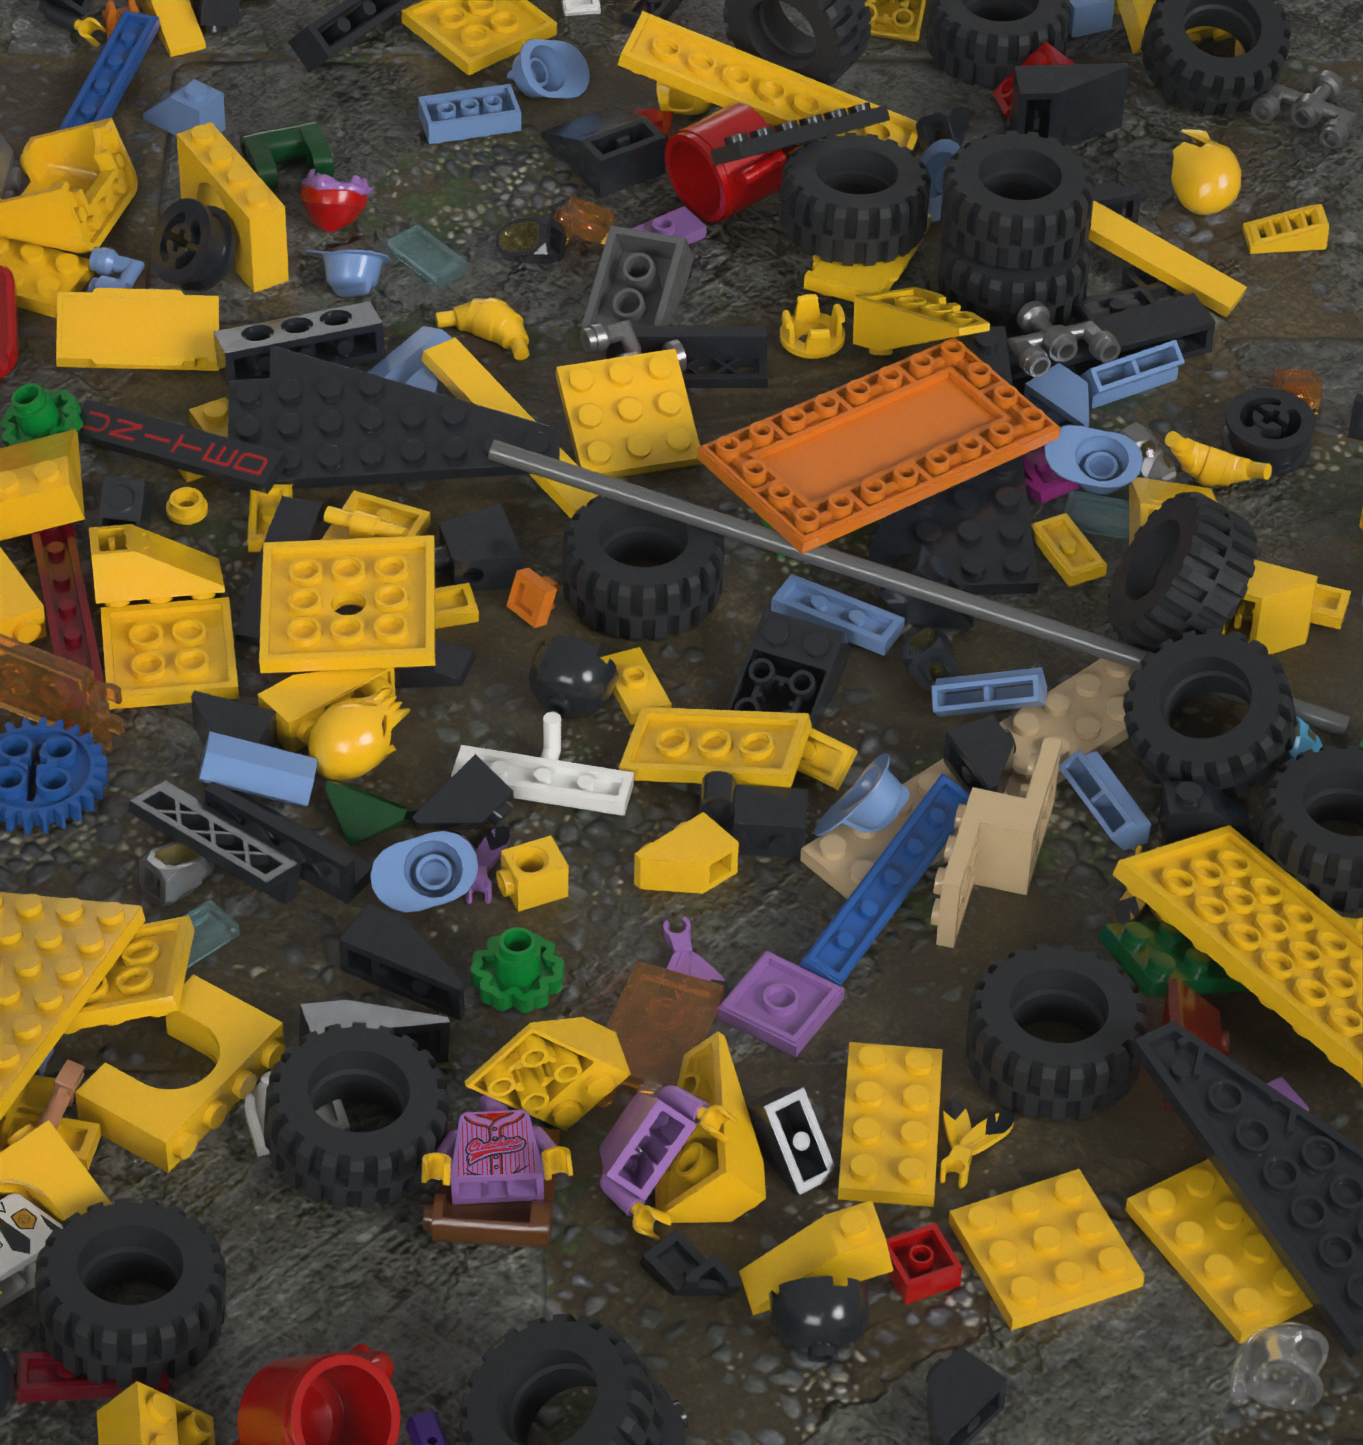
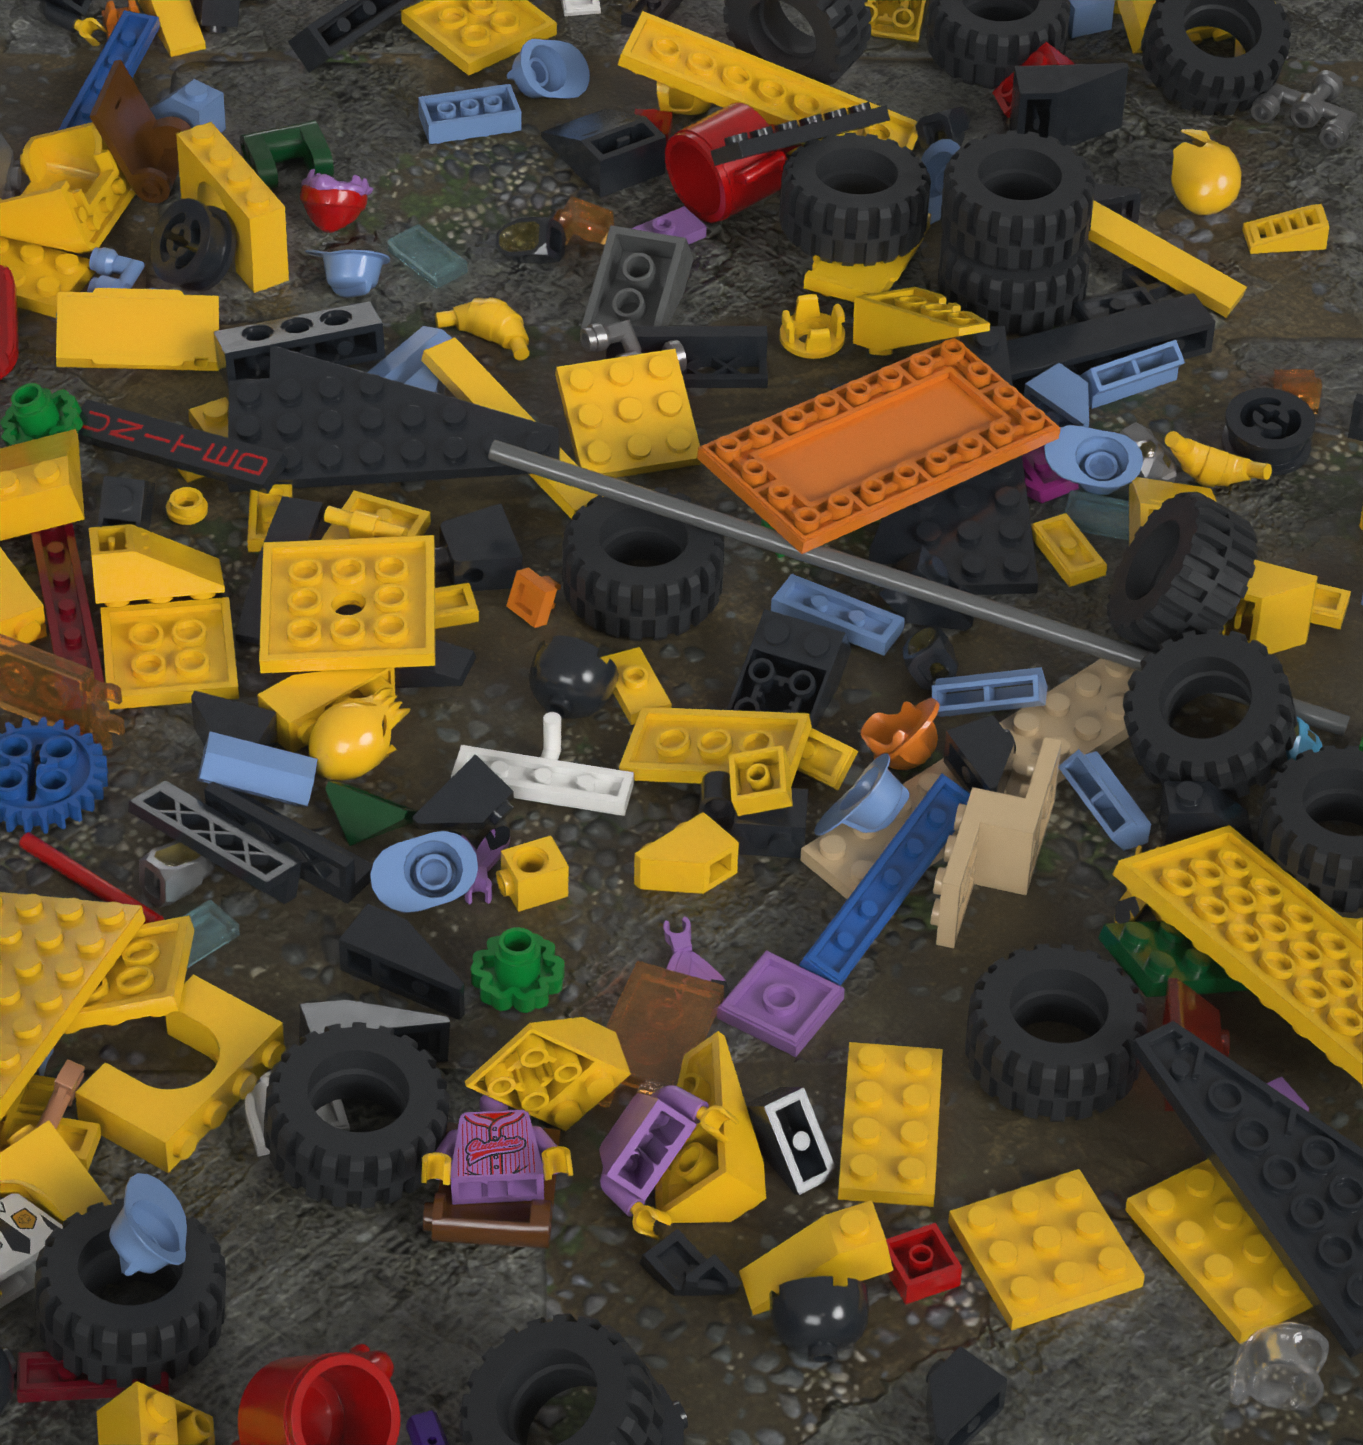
(81, 875): none -> red bar
(137, 140): none -> reddish brown door
(149, 1227): none -> medium blue piece
(760, 780): none -> yellow piece
(905, 736): none -> orange piece
(967, 1140): yellow piece -> none
(1056, 341): flat silver piece -> none

